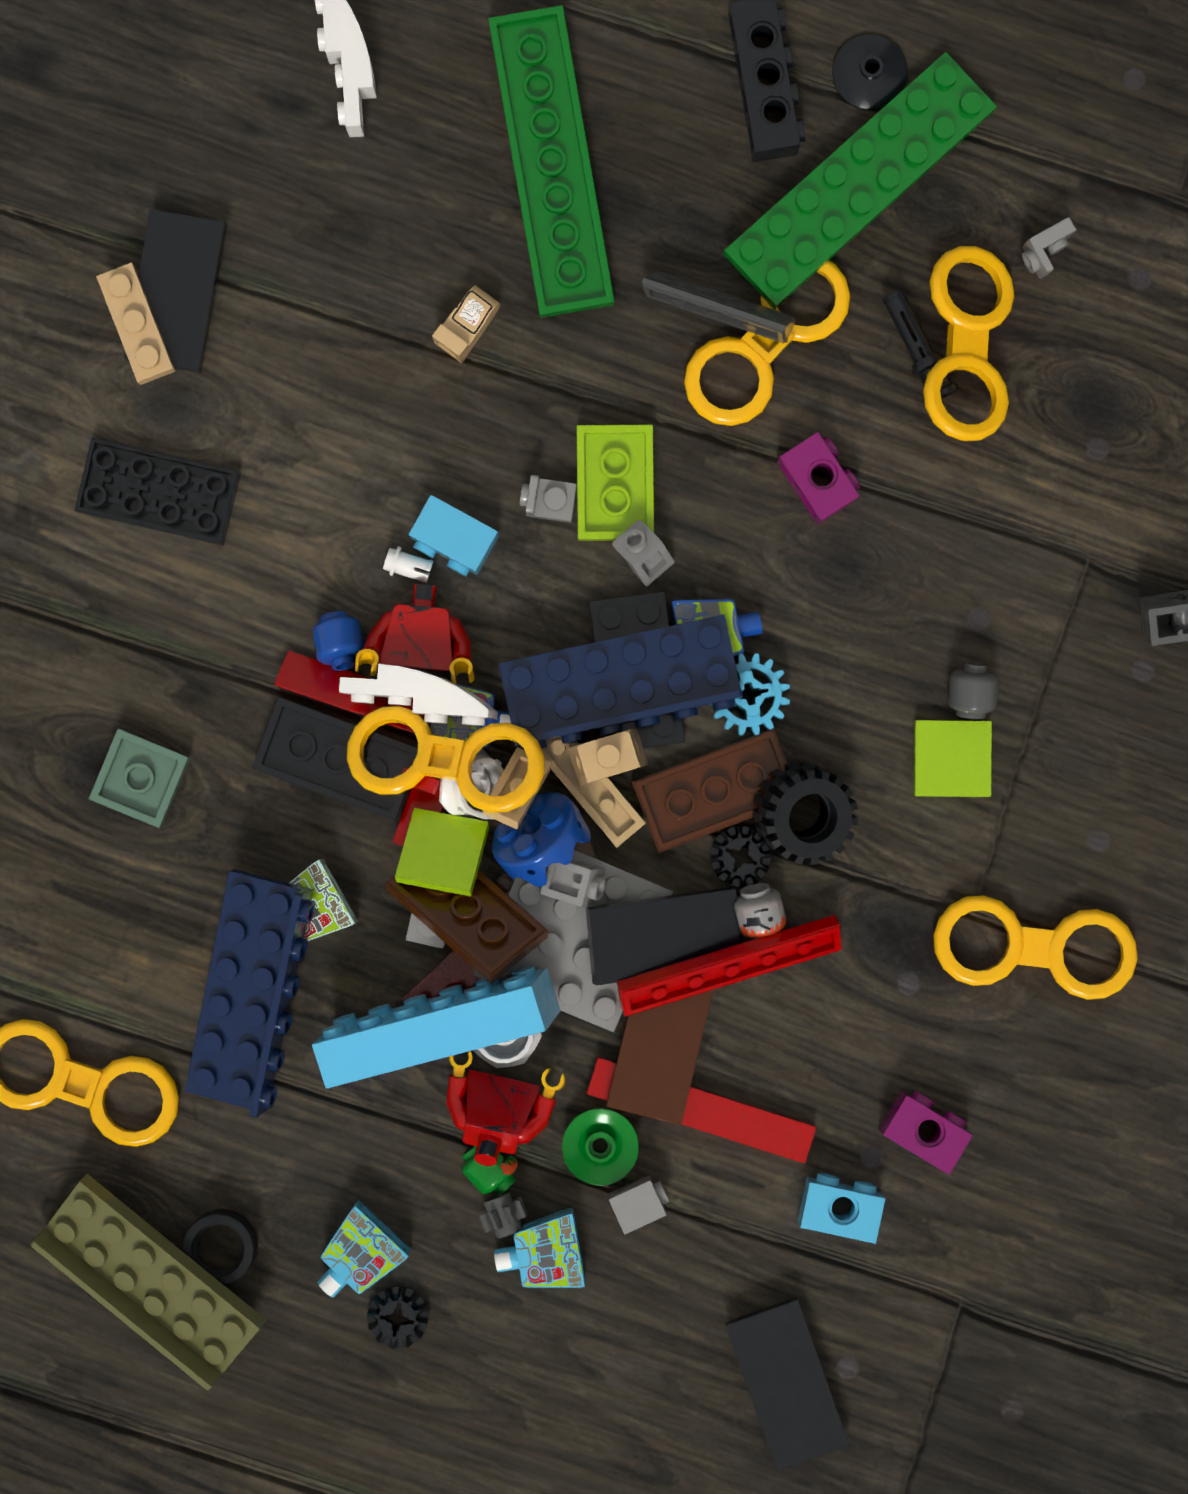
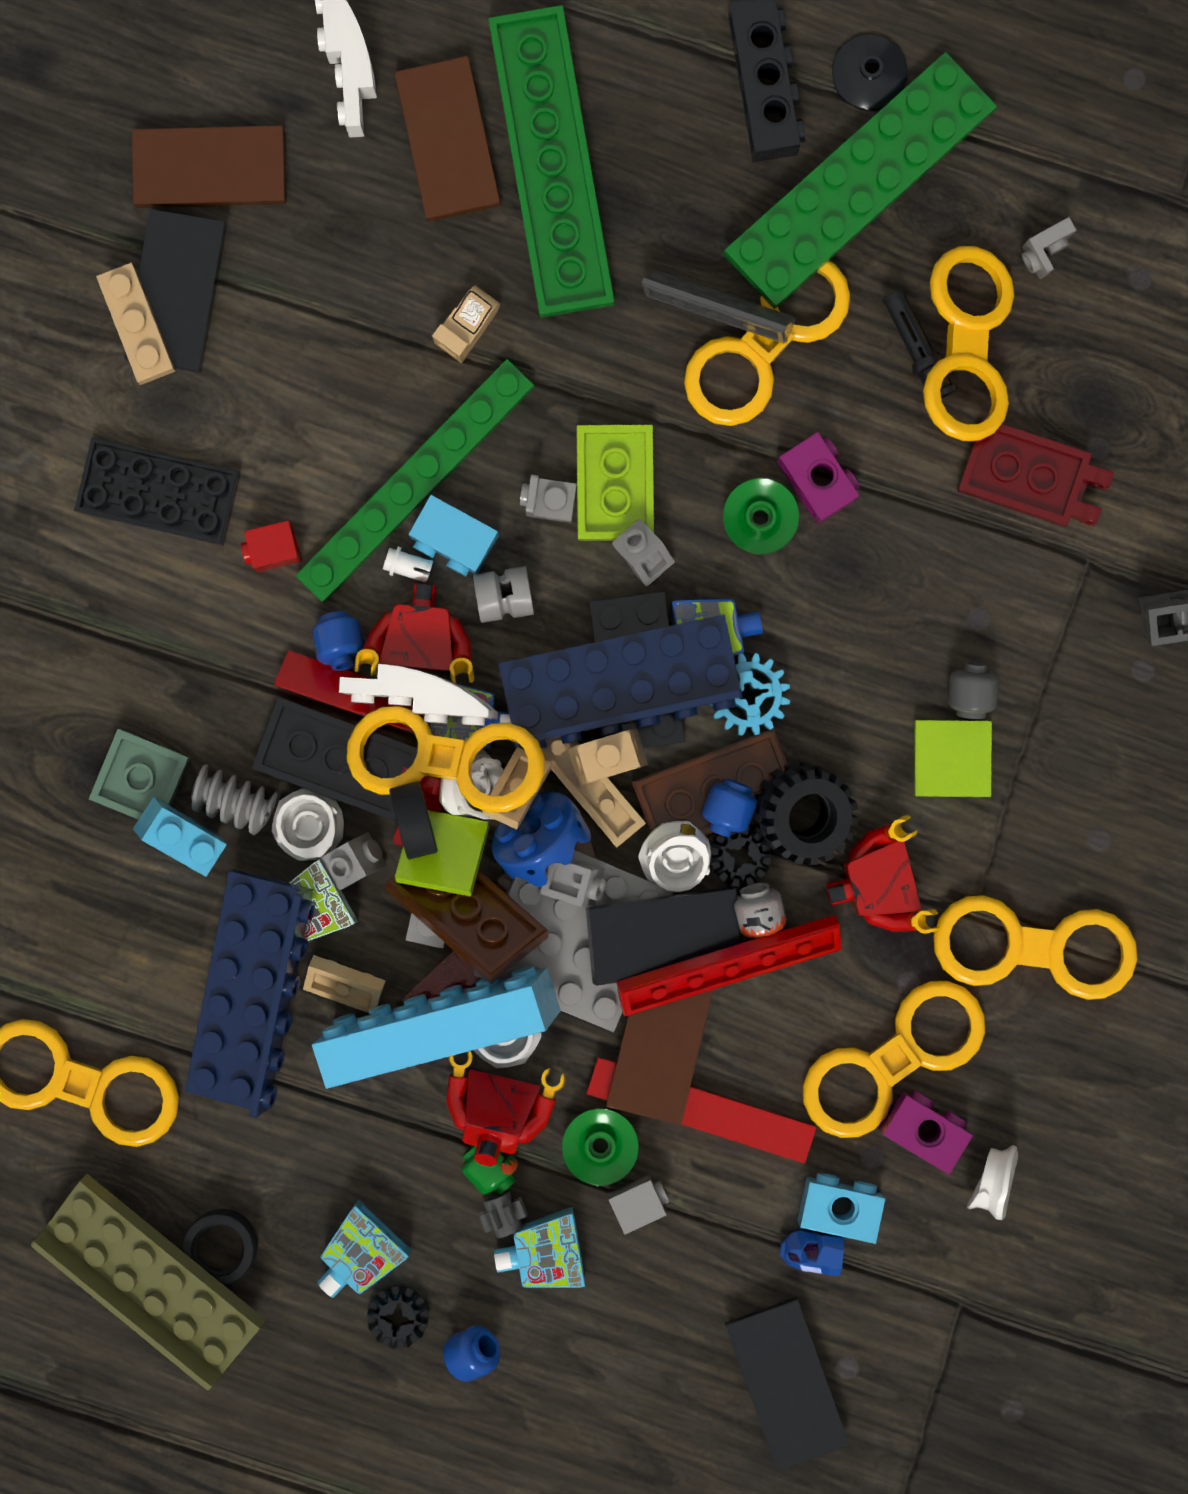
(179, 836): none -> medium azure brick
(208, 166): none -> reddish brown tile
(231, 801): none -> light grey piece
(271, 546): none -> red brick
(308, 824): none -> white hat
(343, 984): none -> tan plate
(353, 861): none -> light grey bracket
(413, 820): none -> black tyre
(415, 481): none -> green plate
(447, 138): none -> reddish brown tile
(471, 1353): none -> blue head
(490, 599): none -> light grey wheel
(675, 856): none -> white hat
(729, 807): none -> blue head
(769, 498): none -> green dish
(813, 1251): none -> blue rock
(882, 881): none -> red torso
(894, 1059): none -> yellow bar
(996, 1182): none -> white hat
(1033, 476): none -> dark red tile

